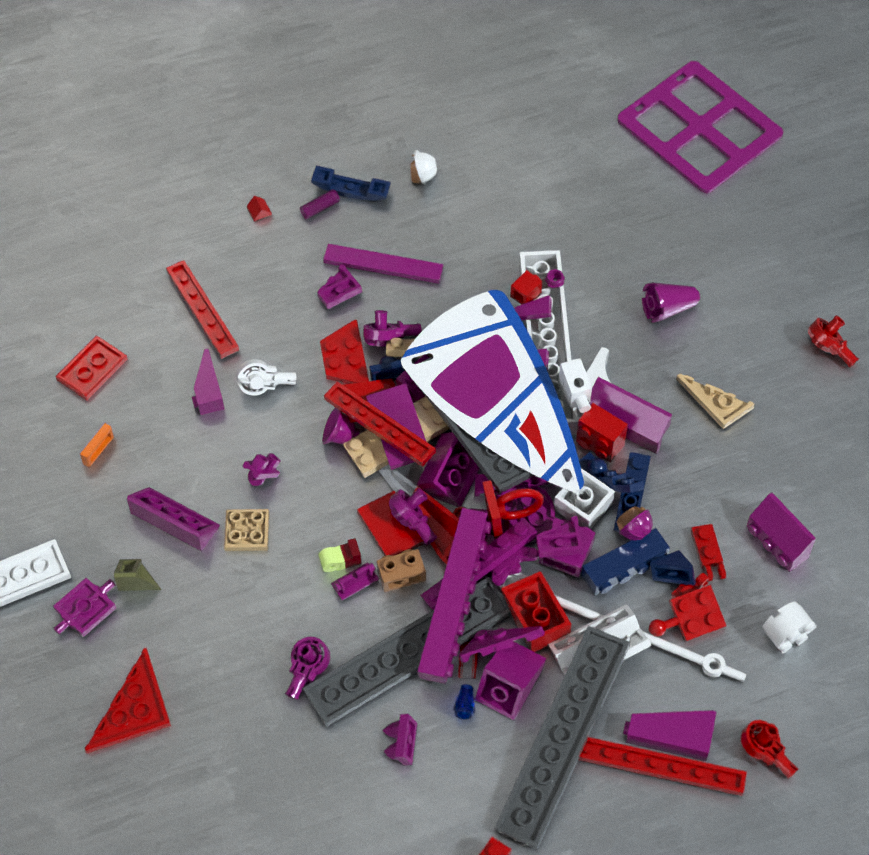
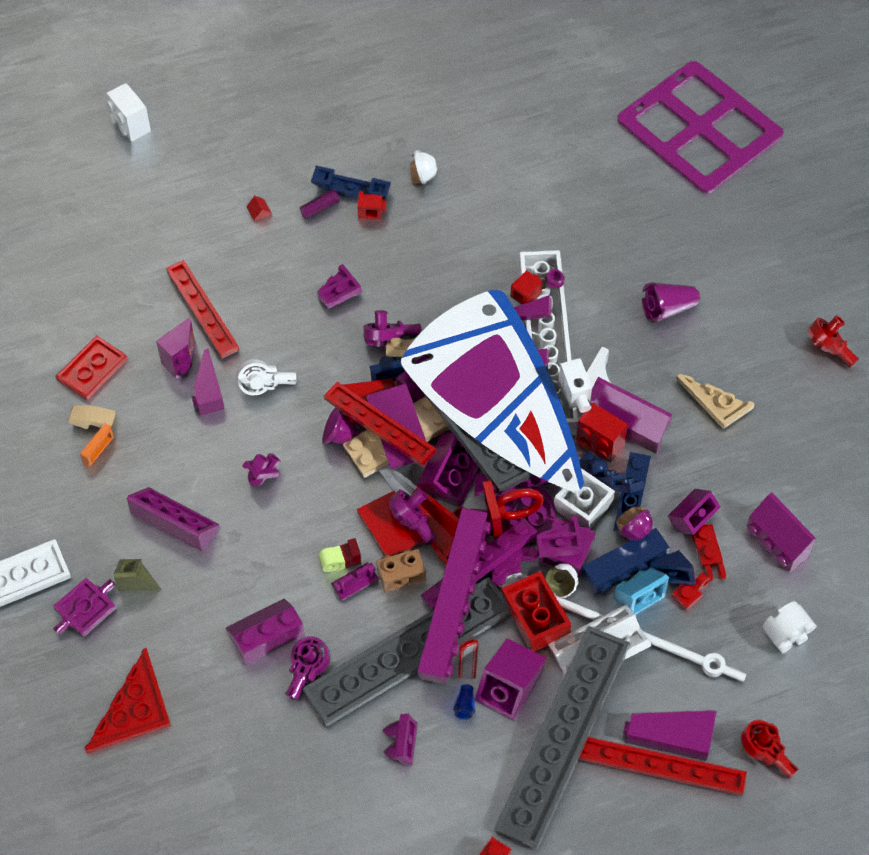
(91, 415): none -> tan slope
(128, 112): none -> white brick
(177, 349): none -> magenta slope
(246, 530): tan tile -> none
(266, 630): none -> magenta slope
(344, 355): red wing -> none
(370, 206): none -> red brick
(383, 263): magenta tile -> none
(497, 640): magenta wing -> none
(562, 580): none -> olive hair
(642, 591): none -> medium azure slope
(694, 511): none -> magenta brick
(694, 614): red plate -> none

